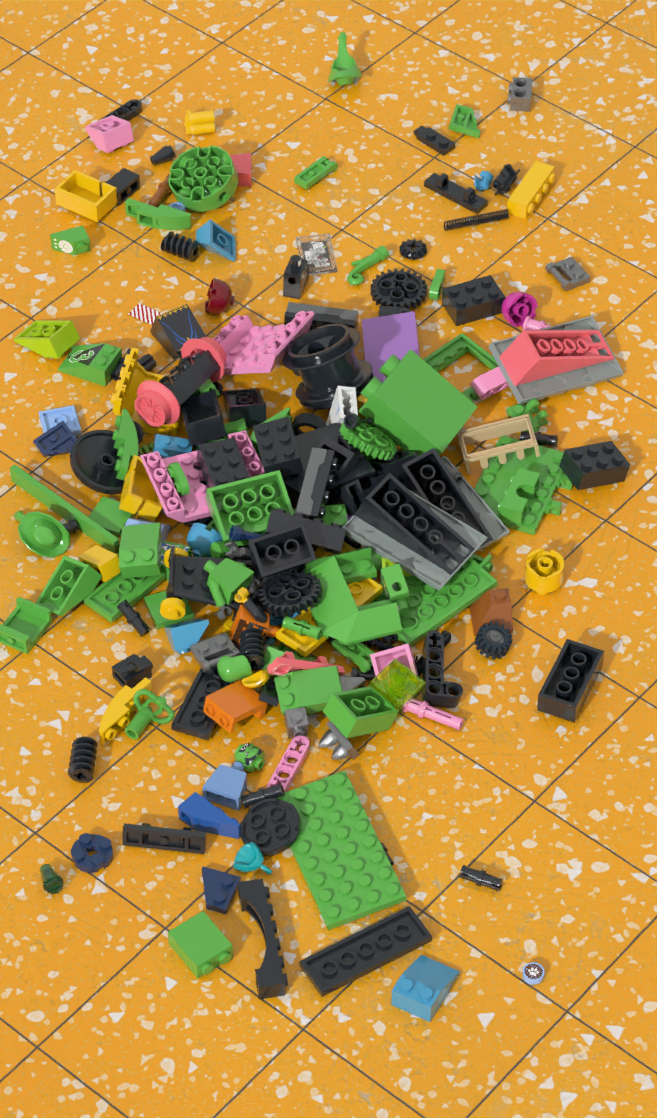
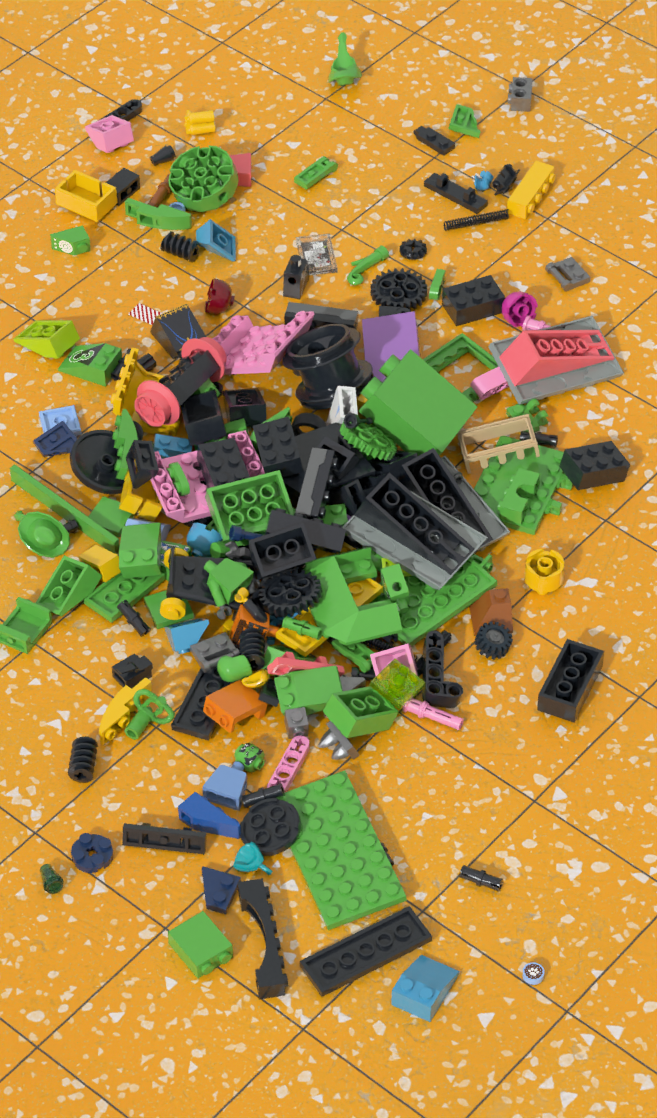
(146, 462): none -> black tile

